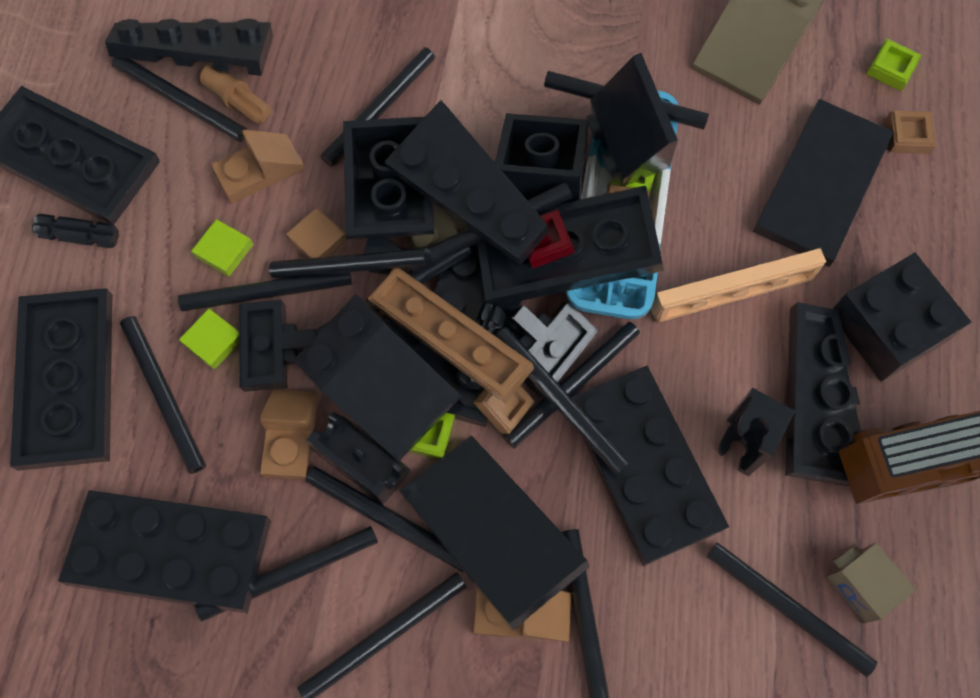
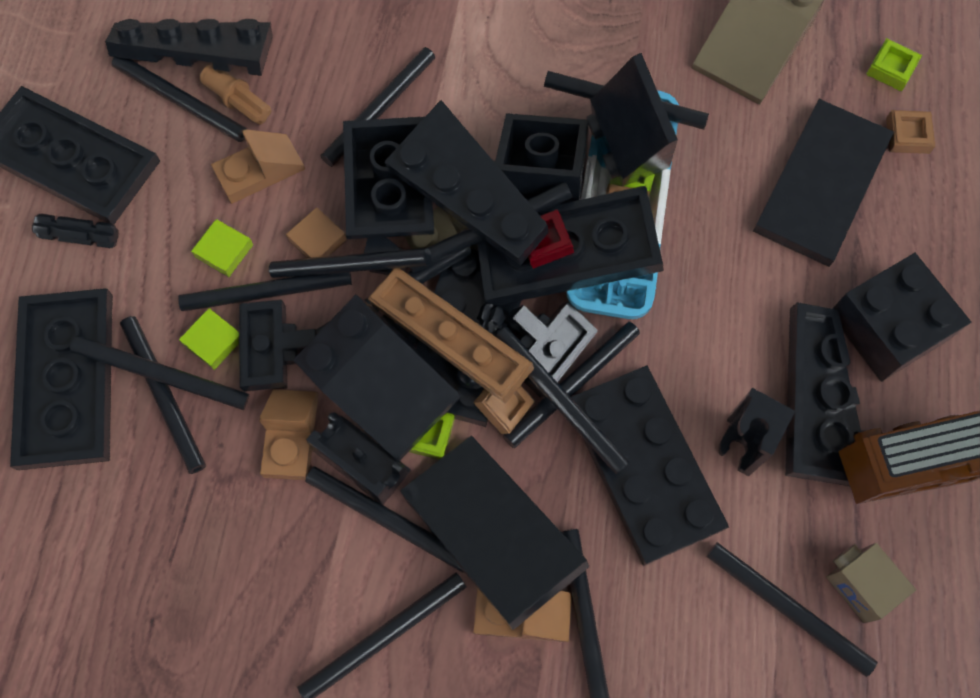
(159, 372): none -> black bar
(166, 551): black plate -> none
(304, 565): black piece -> none
(737, 285): light nougat tile -> none

